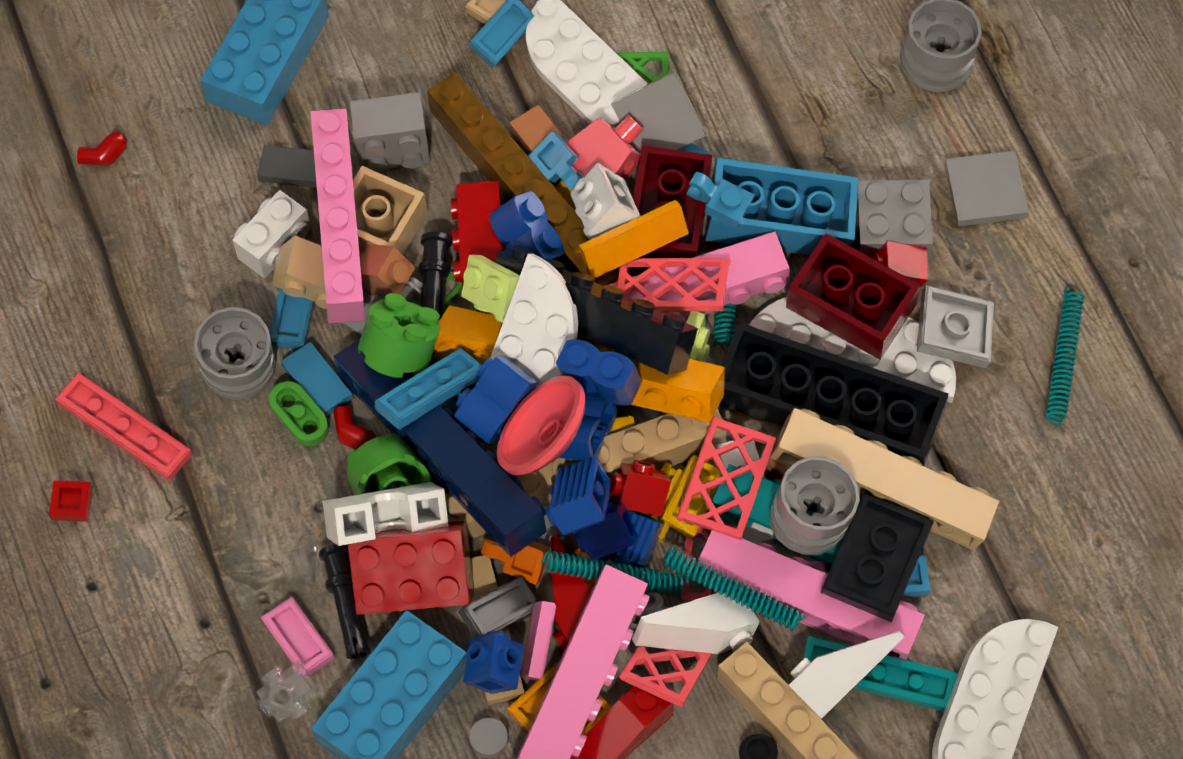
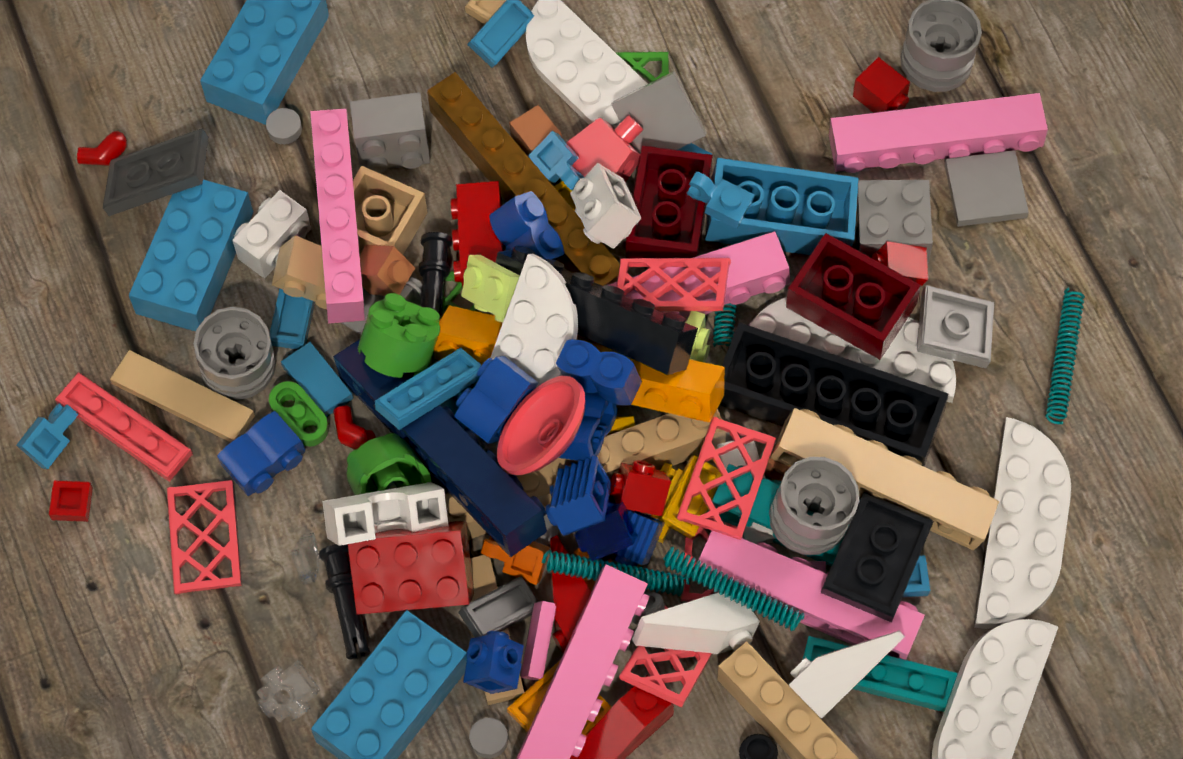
(45, 437): none -> dark azure plate
(156, 172): none -> dark grey tile
(182, 397): none -> tan tile
(190, 255): none -> dark azure brick
(230, 551): none -> coral window
(261, 454): none -> blue brick
(284, 126): none -> light grey tile
(287, 166): dark grey tile -> none
(297, 636): bright pink tile -> none
(633, 239): light orange tile -> none
(881, 88): none -> red brick
(937, 132): none -> bright pink brick
(1026, 529): none -> white plate

